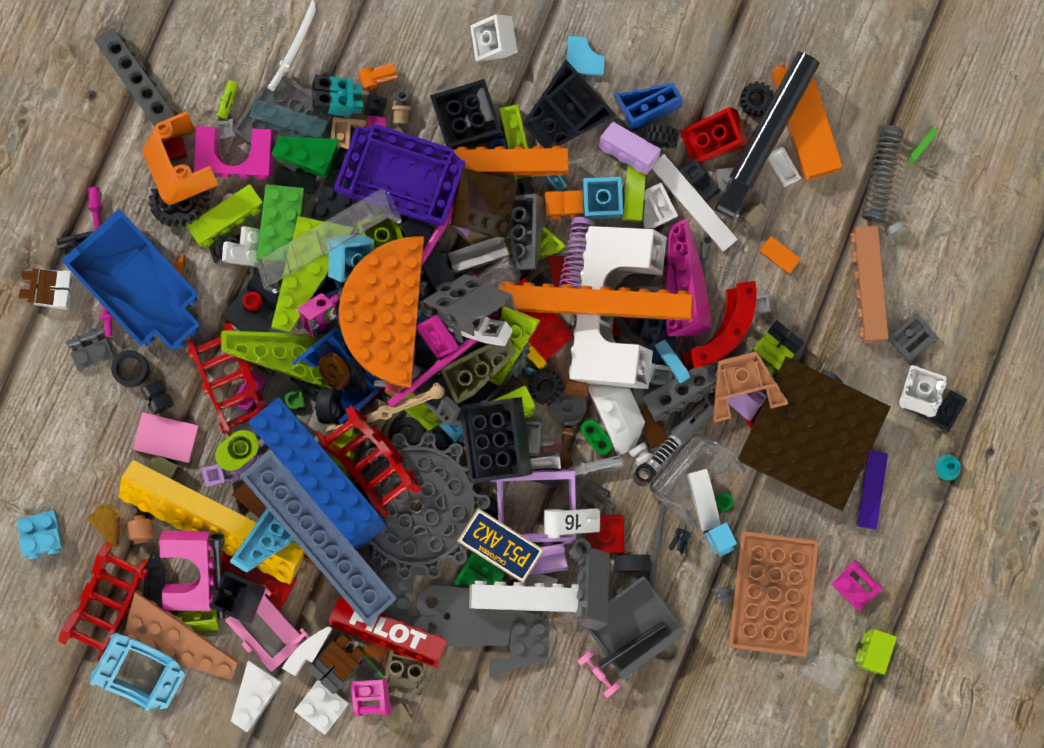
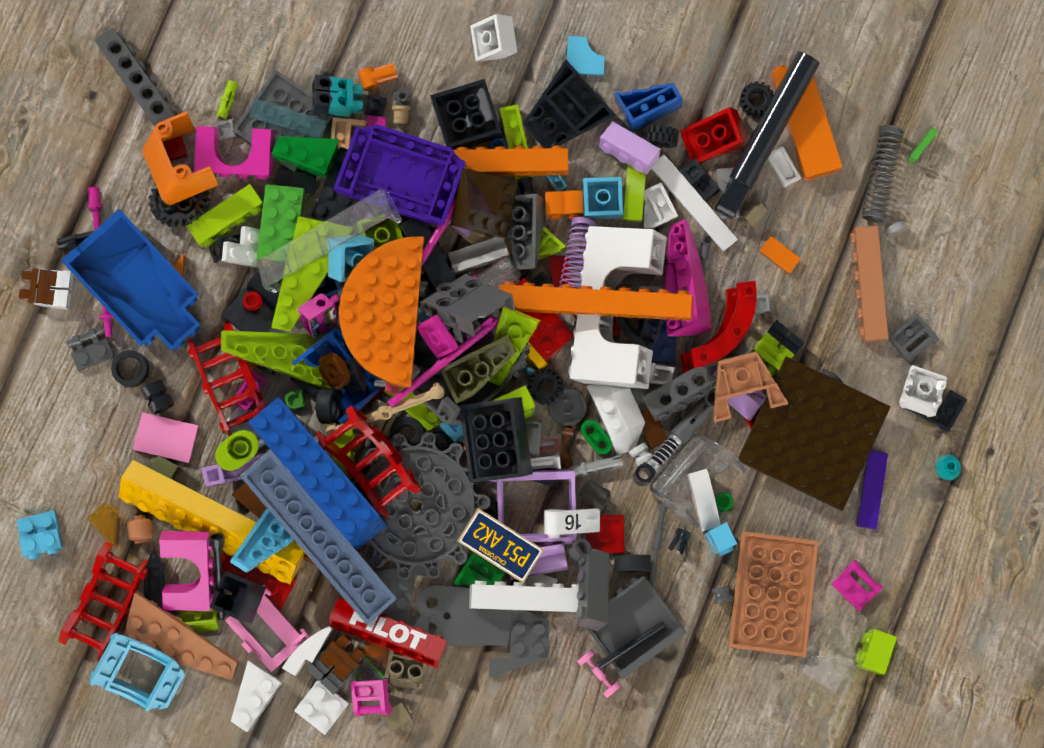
(285, 64): white sword -> none
(489, 331): white slope -> none
(576, 388): clear orange piece -> none
(672, 361): medium azure piece -> none

